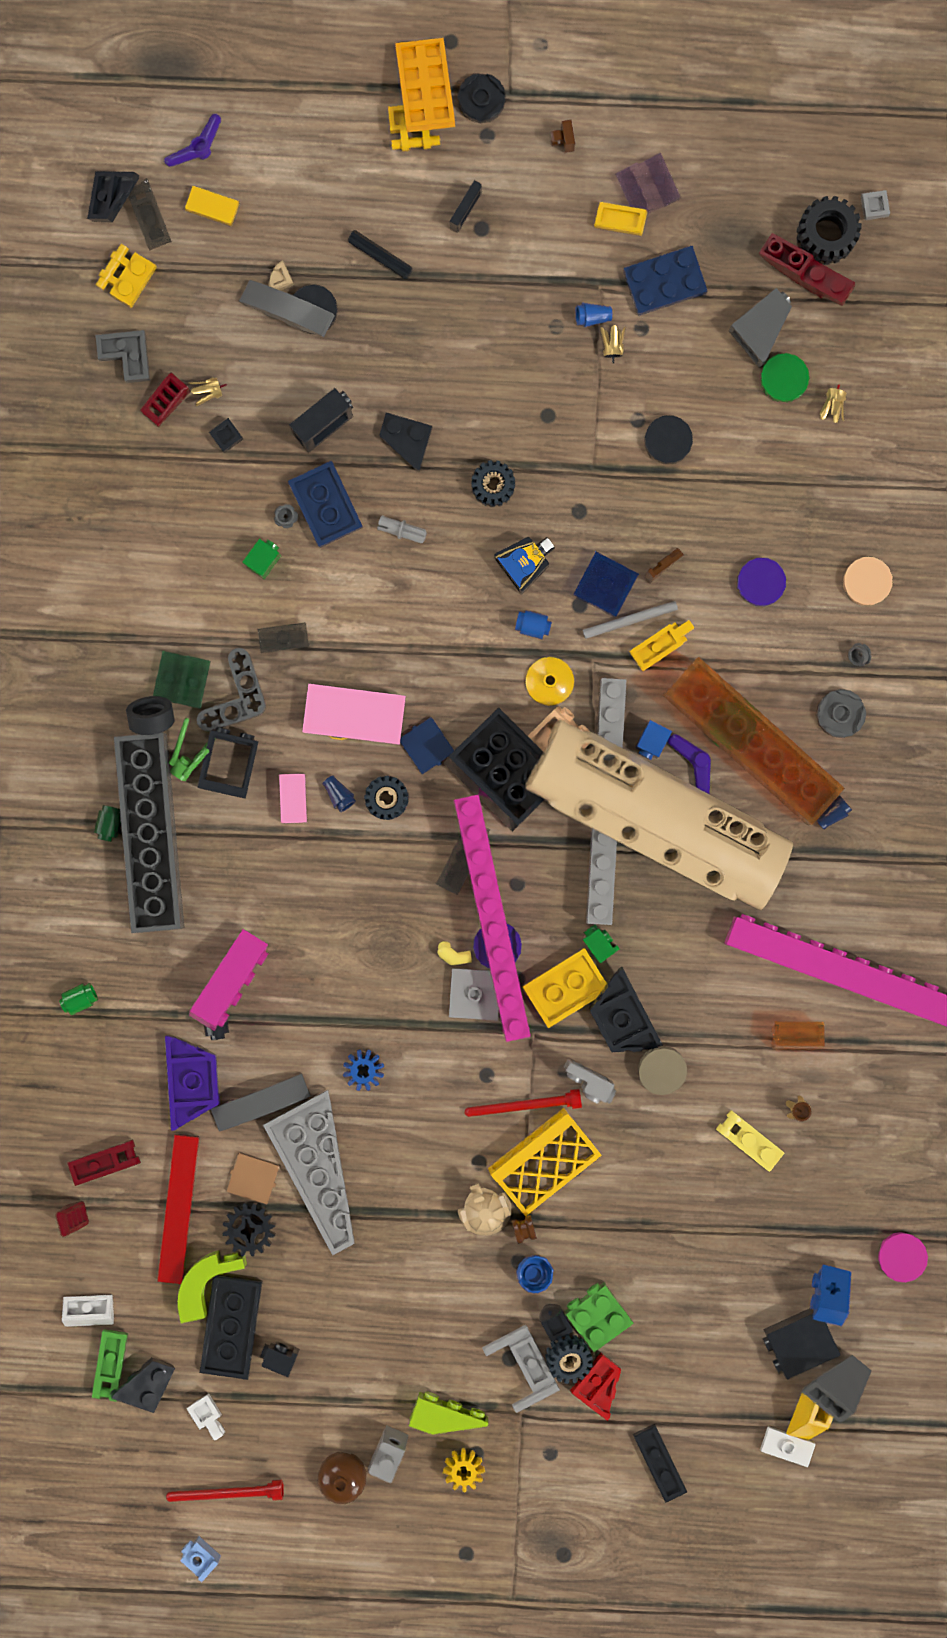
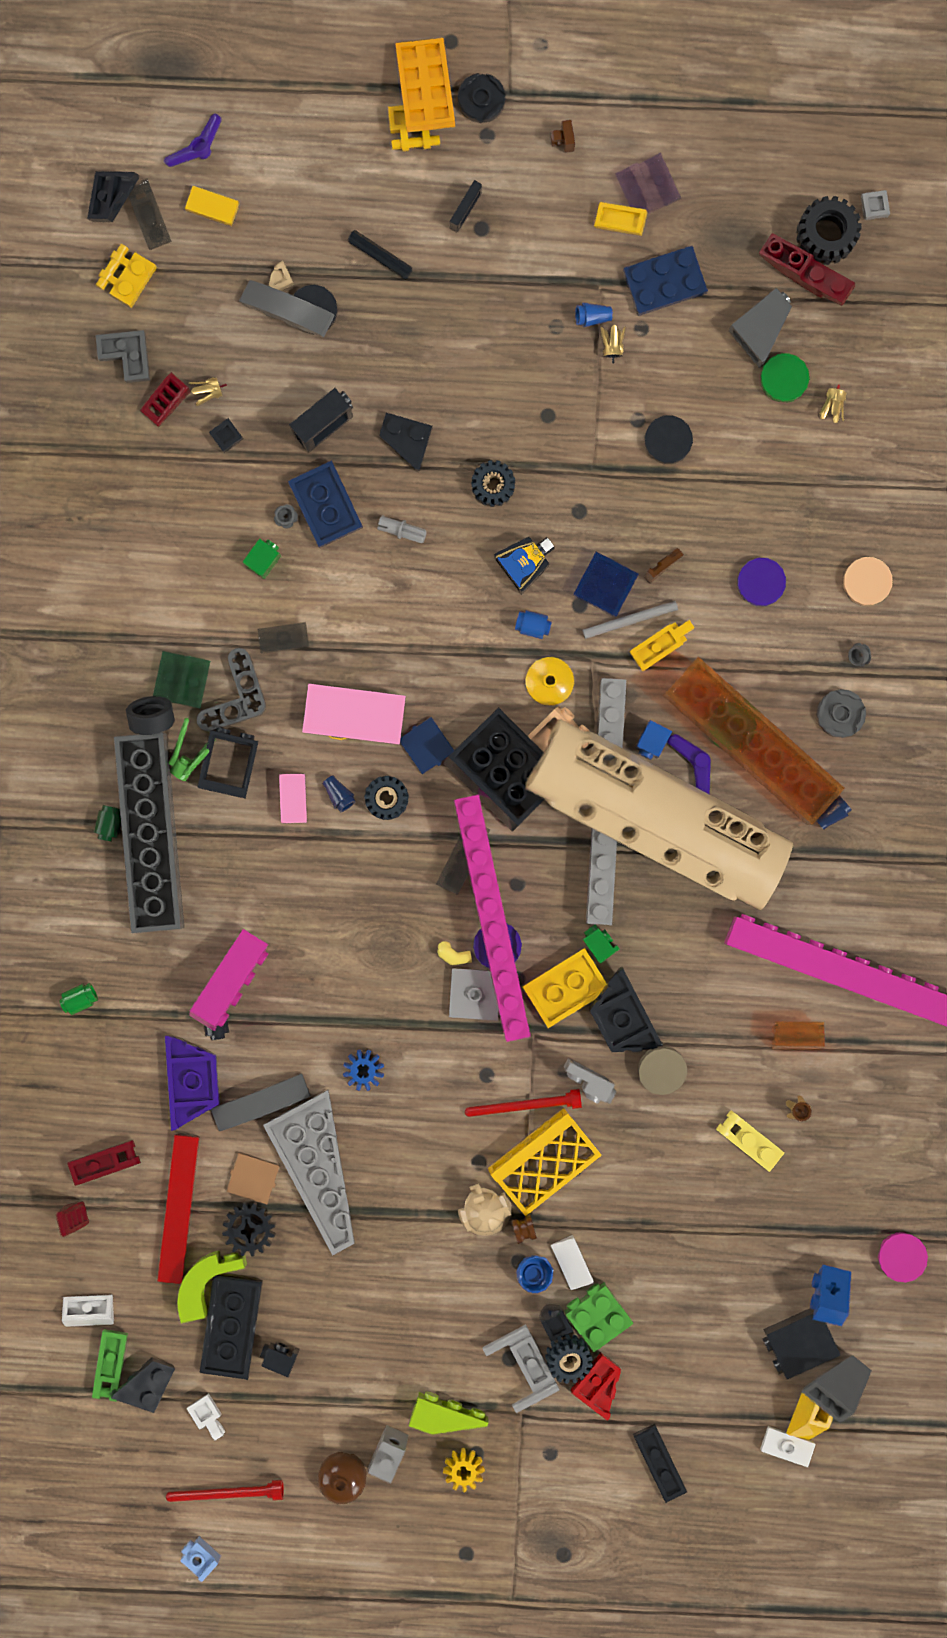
(572, 1263): none -> white slope

